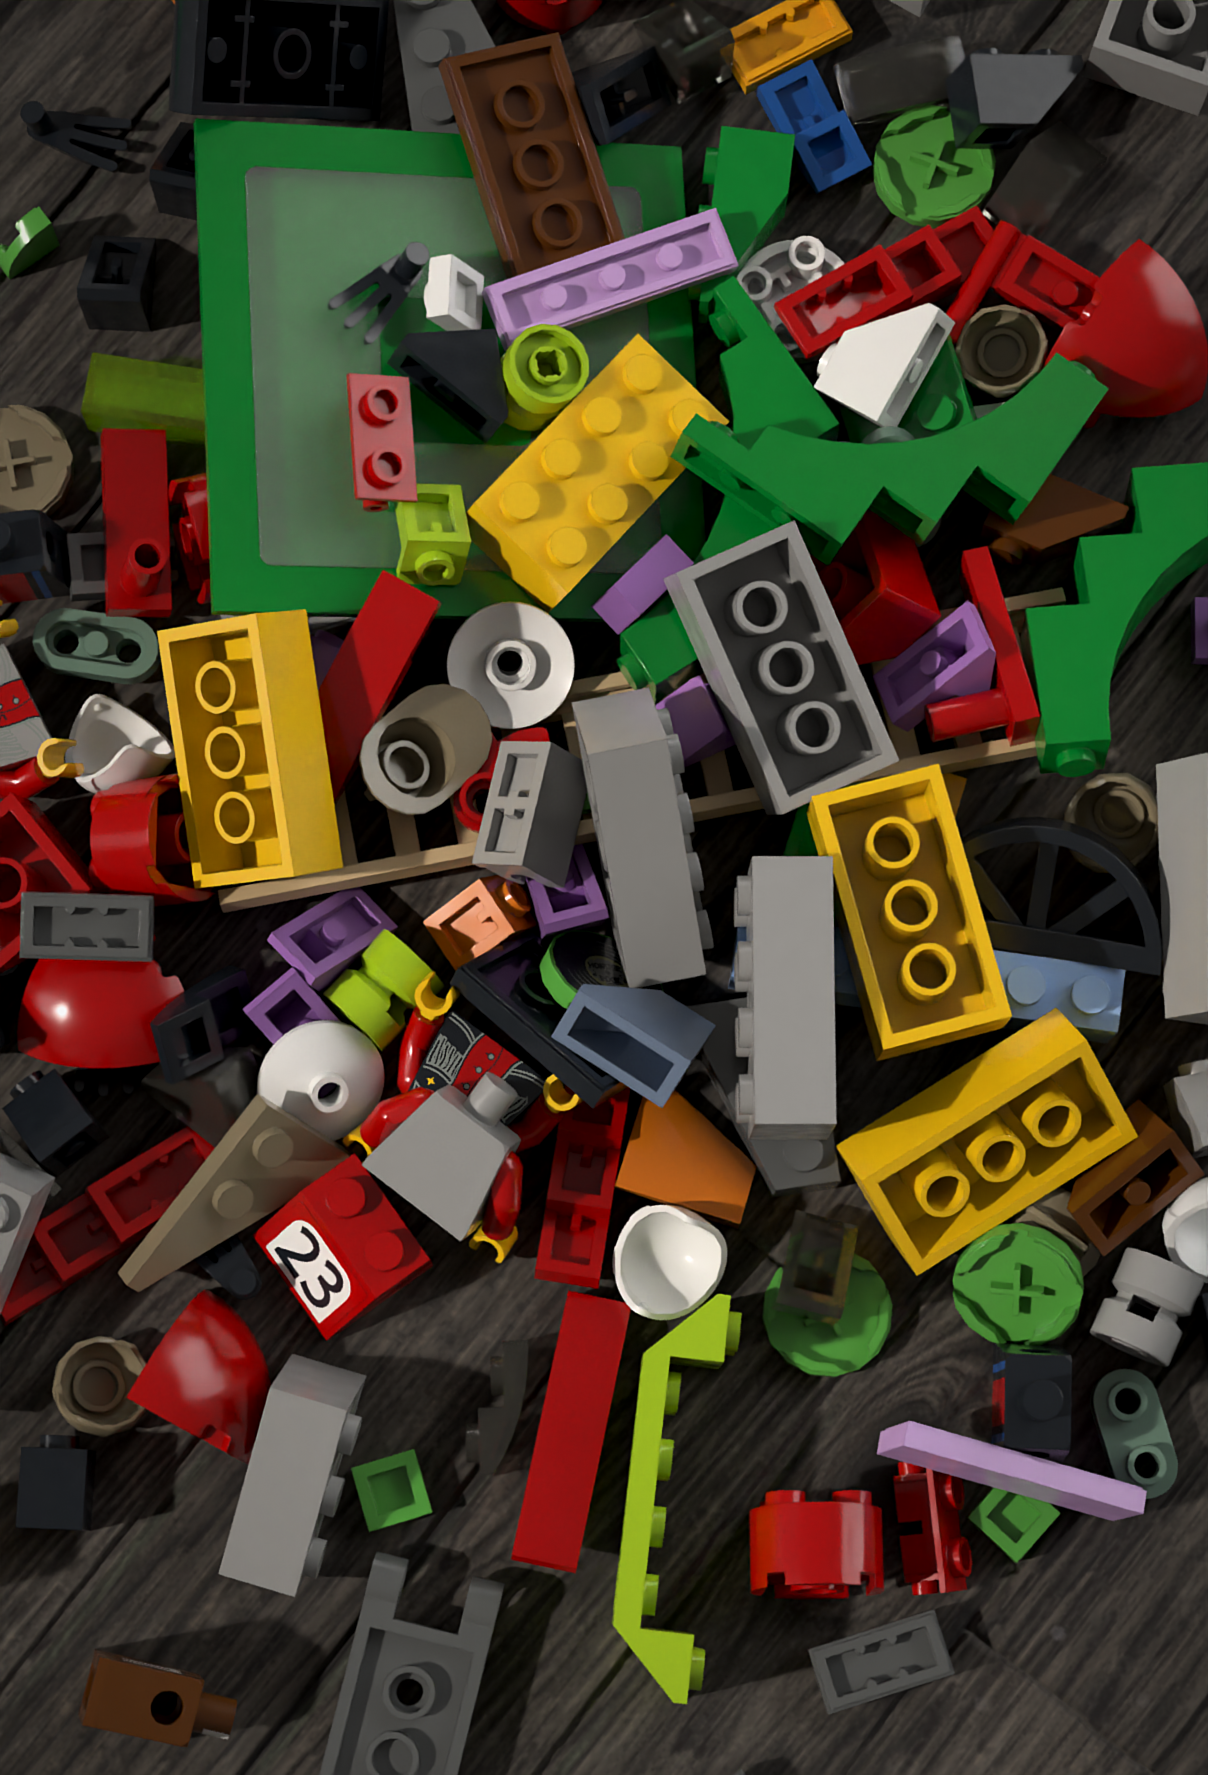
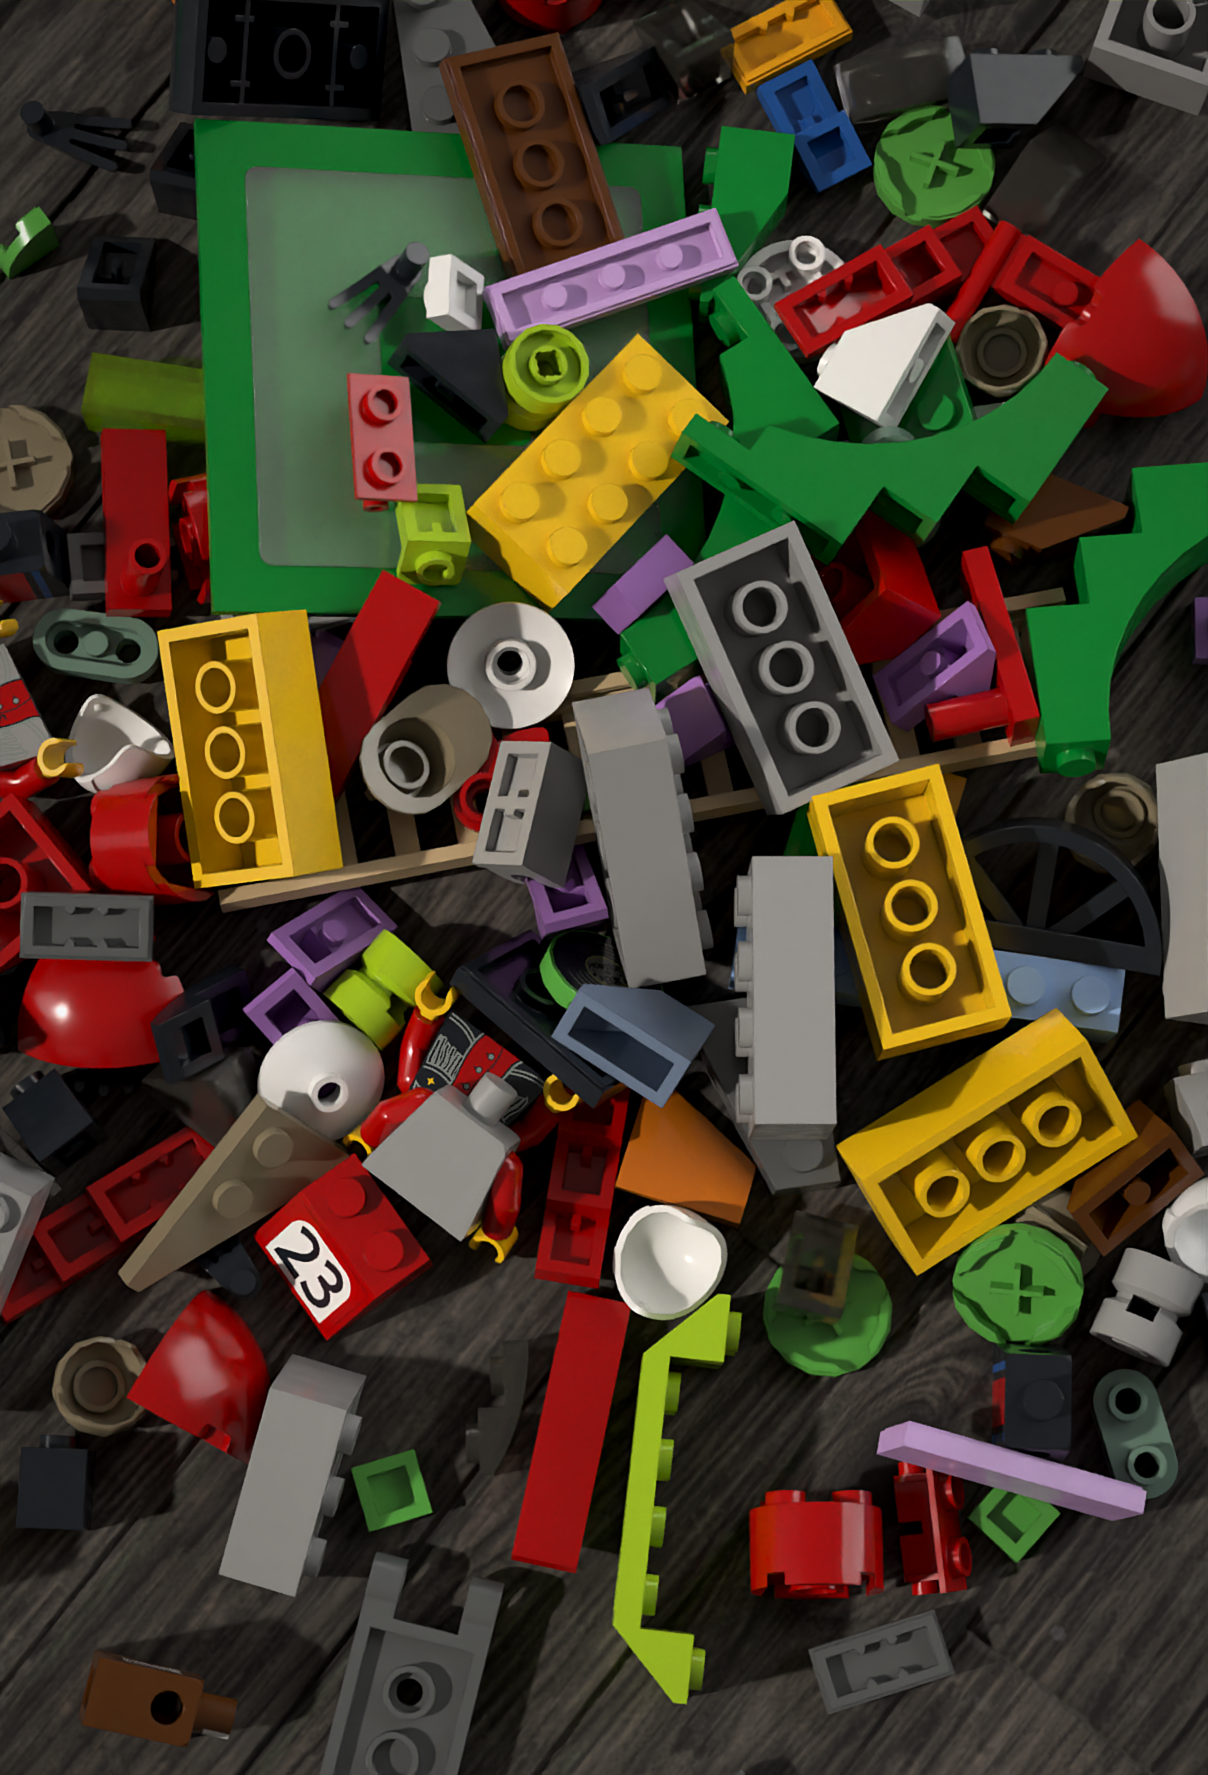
(480, 919): orange bracket -> none

